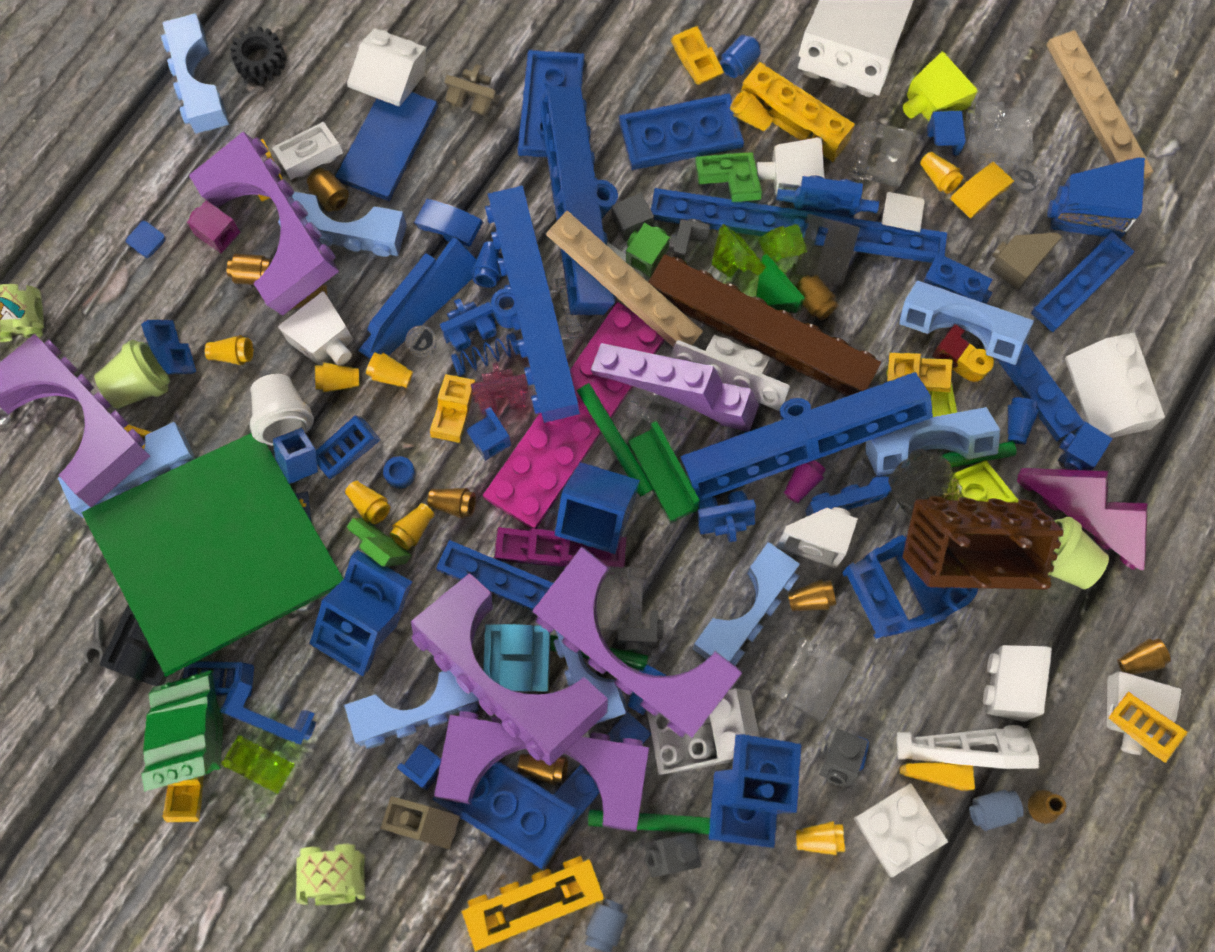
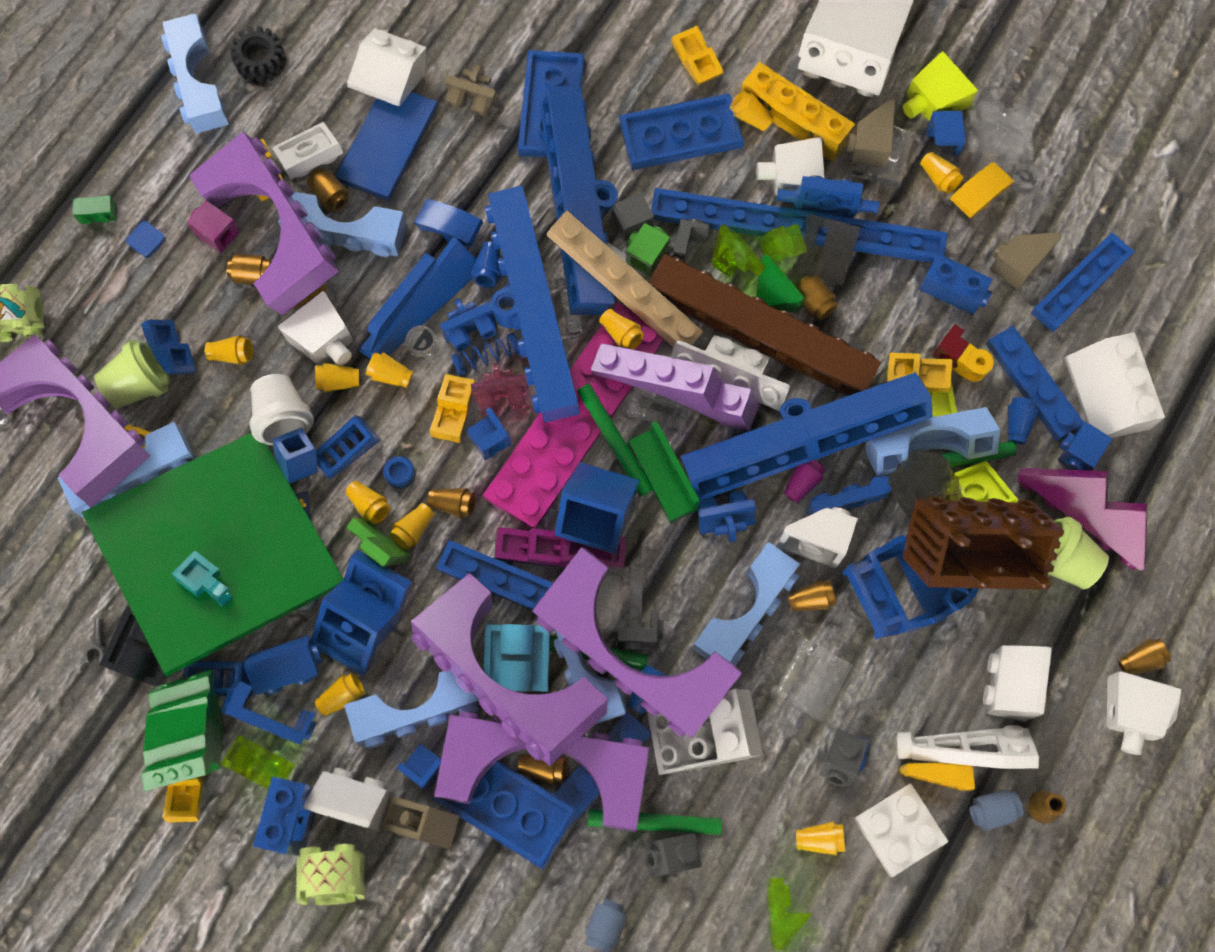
(94, 209): none -> piece
(199, 576): none -> teal plate
(279, 823): none -> blue window
(283, 665): none -> blue brick
(341, 692): none -> yellow cone
(349, 799): none -> white slope
(480, 924): yellow brick -> none
(622, 330): none -> yellow cone
(736, 169): bright green tile -> none
(740, 56): blue brick -> none
(755, 791): blue bracket -> none
(782, 924): none -> clear neon green slope
(873, 137): none -> dark tan slope
(903, 211): white sticker -> none
(935, 308): light blue arch -> none
(1095, 100): tan plate -> none
(1100, 200): blue slope -> none
(1151, 744): yellow slope -> none

